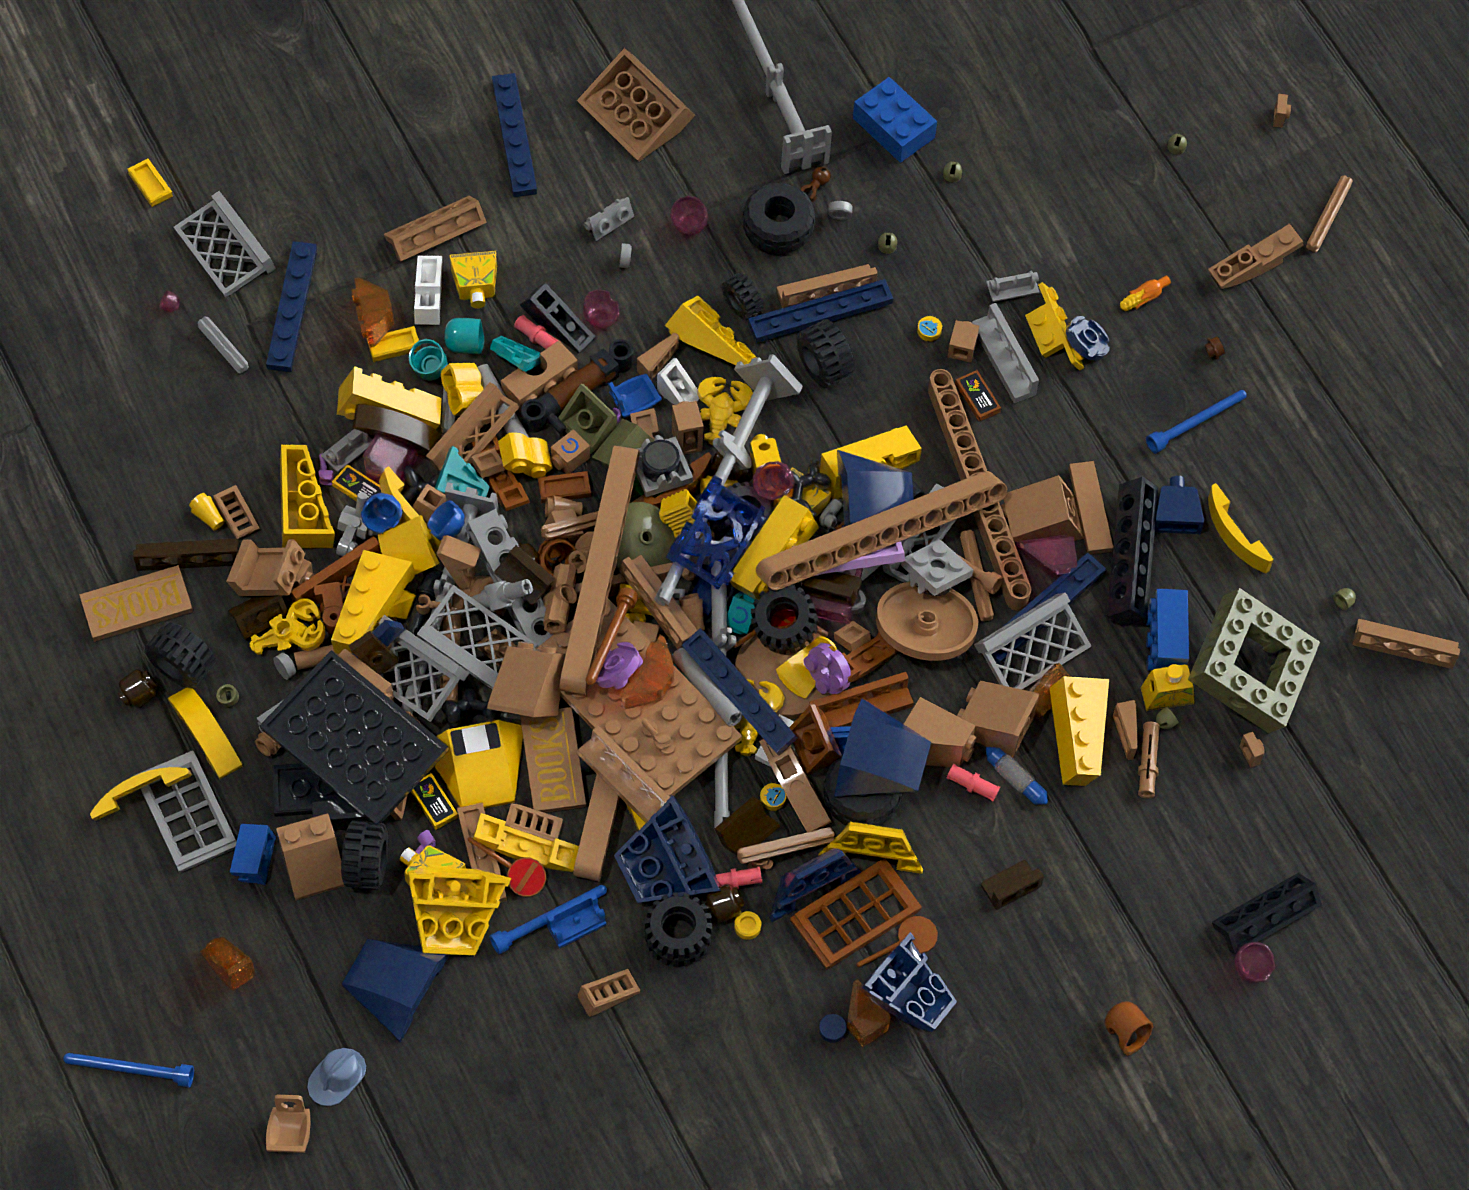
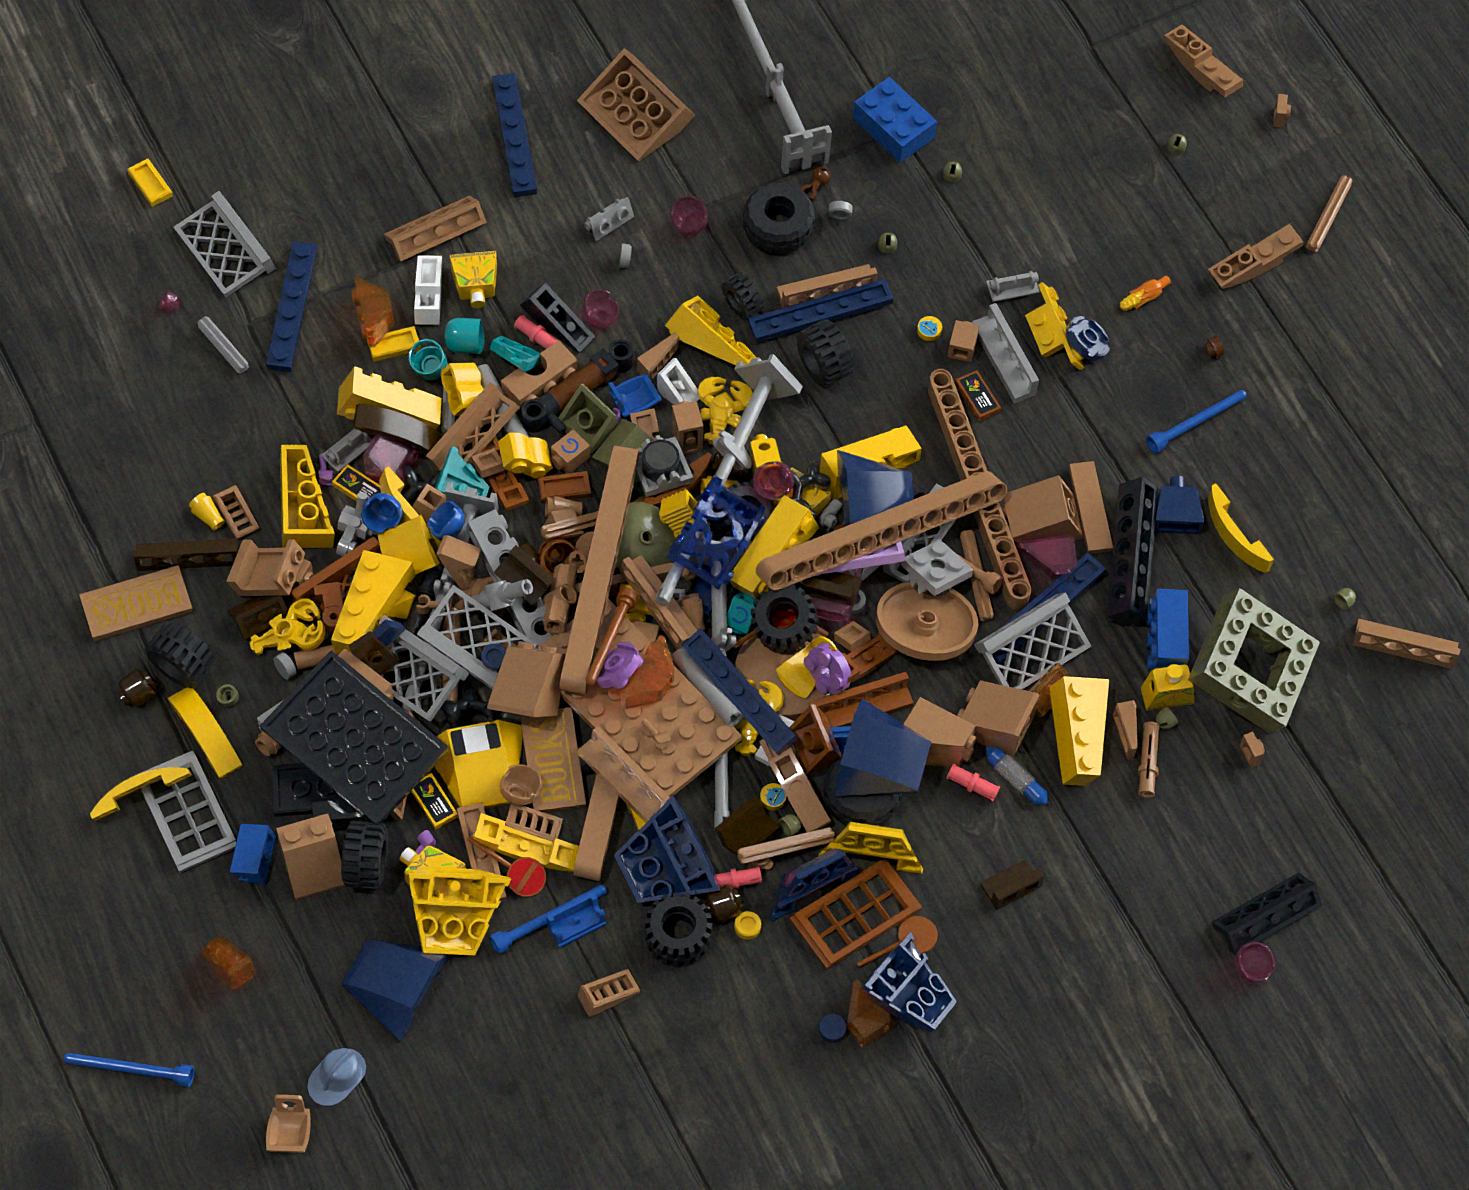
(493, 656): none -> dark blue tile
(520, 785): none -> medium nougat hair
(790, 824): none -> olive hinge
(1124, 1020): dark orange helmet -> none
(1199, 61): none -> medium nougat slope

